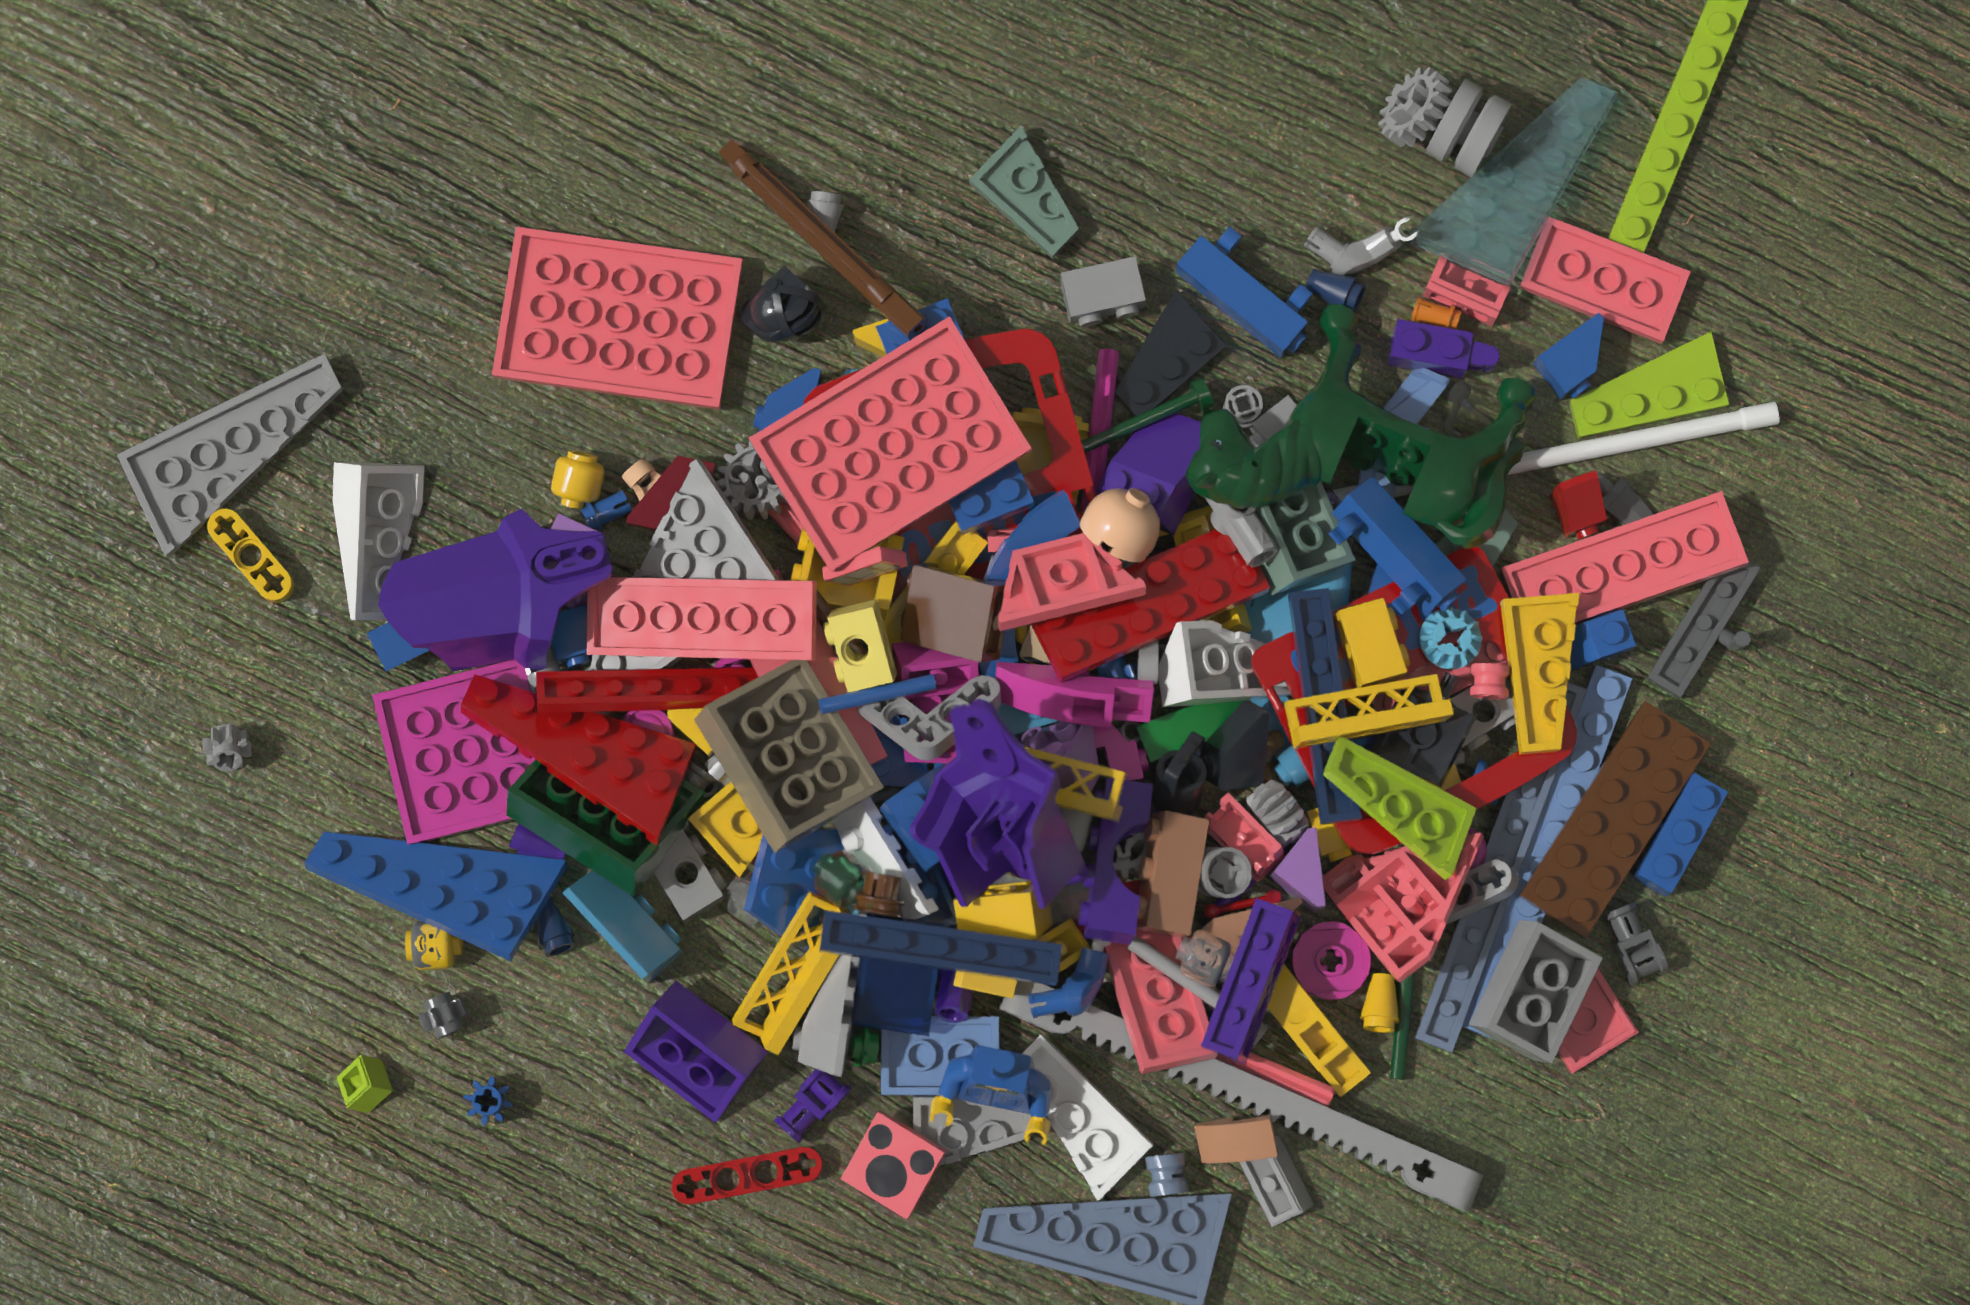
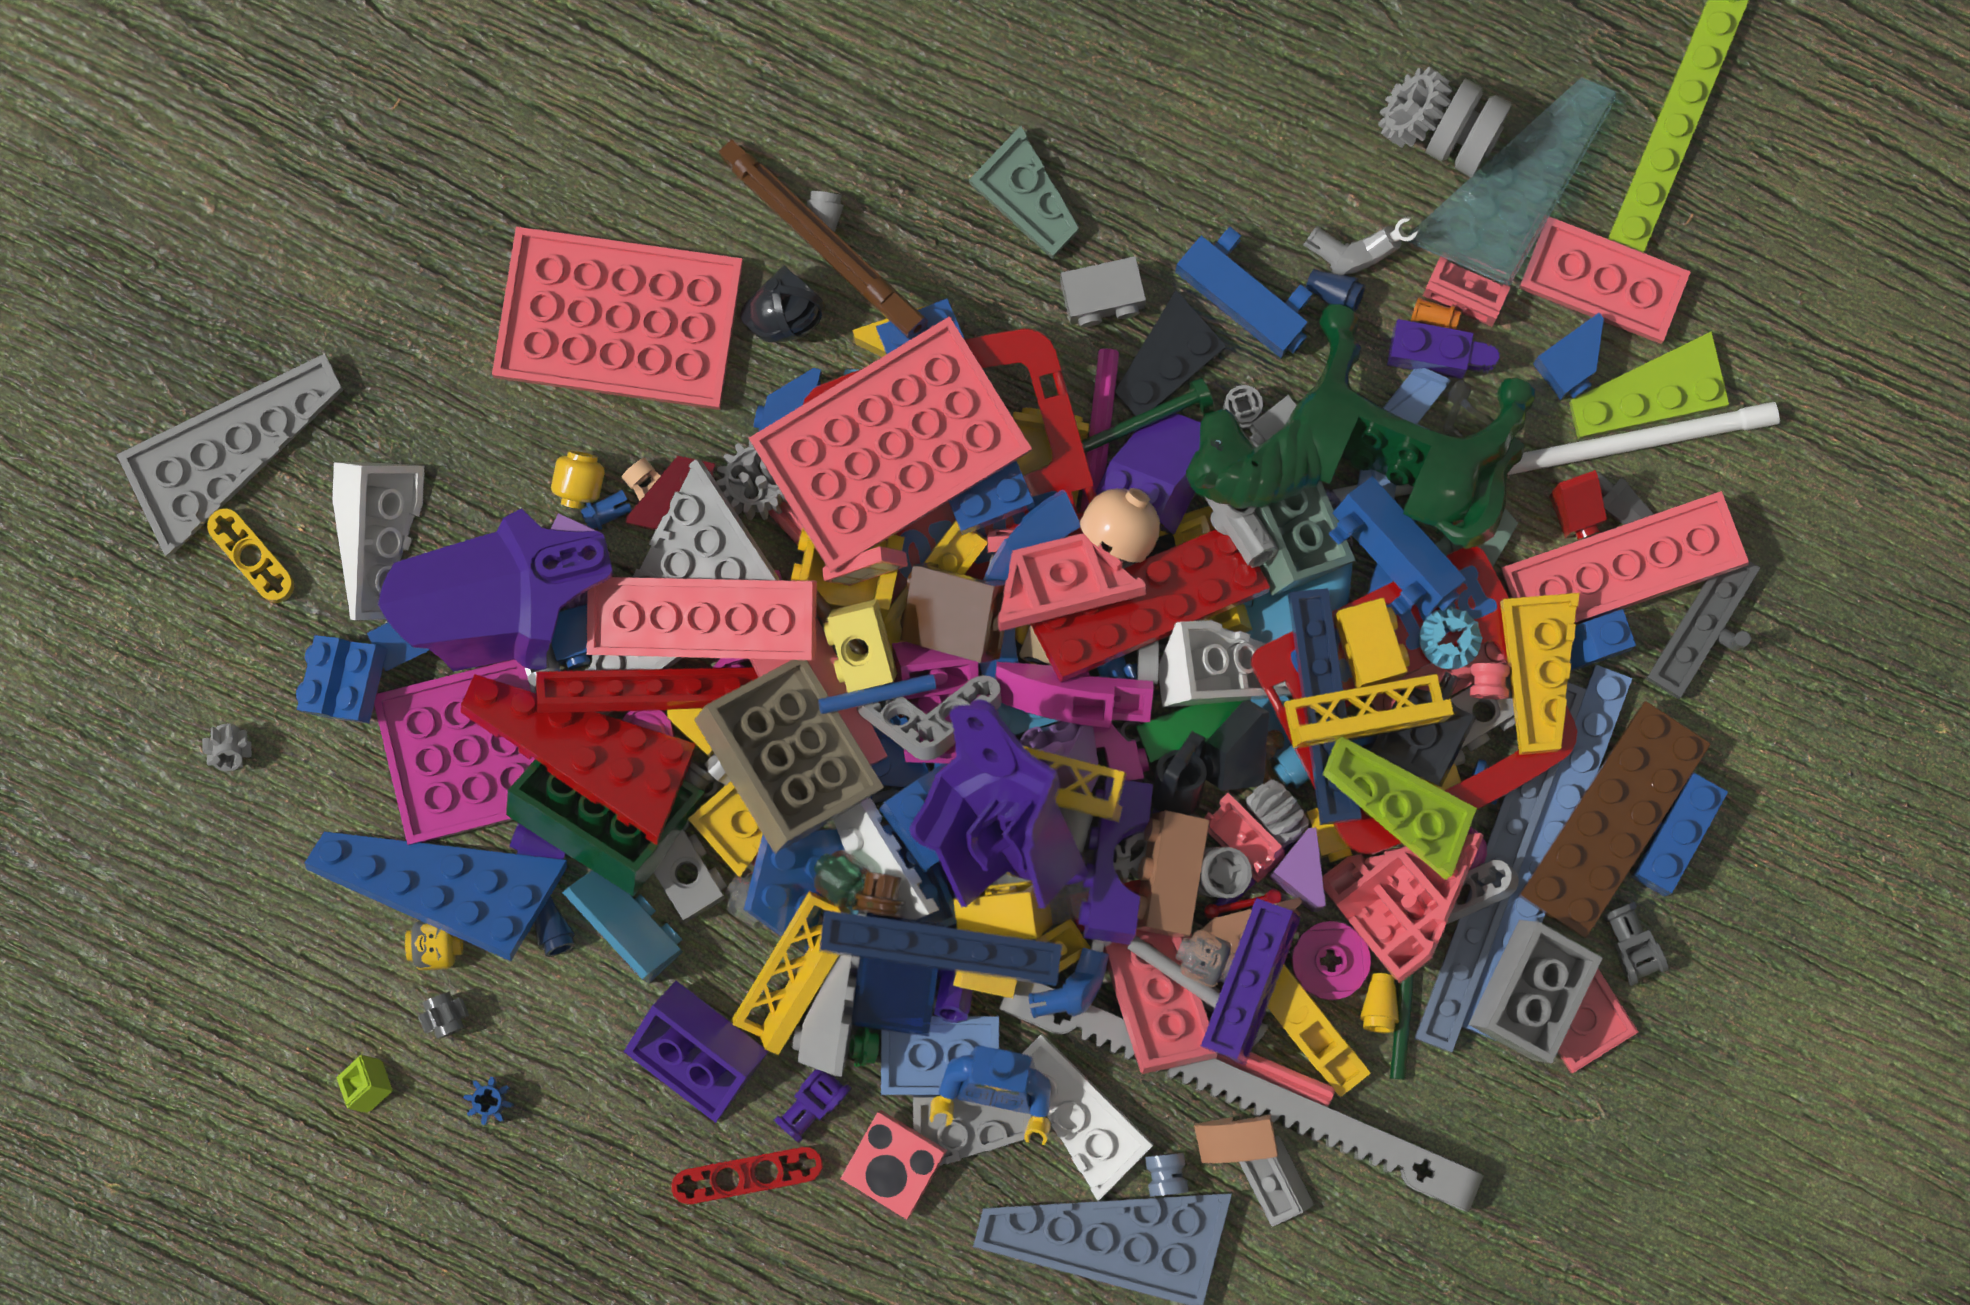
(340, 679): none -> blue plate

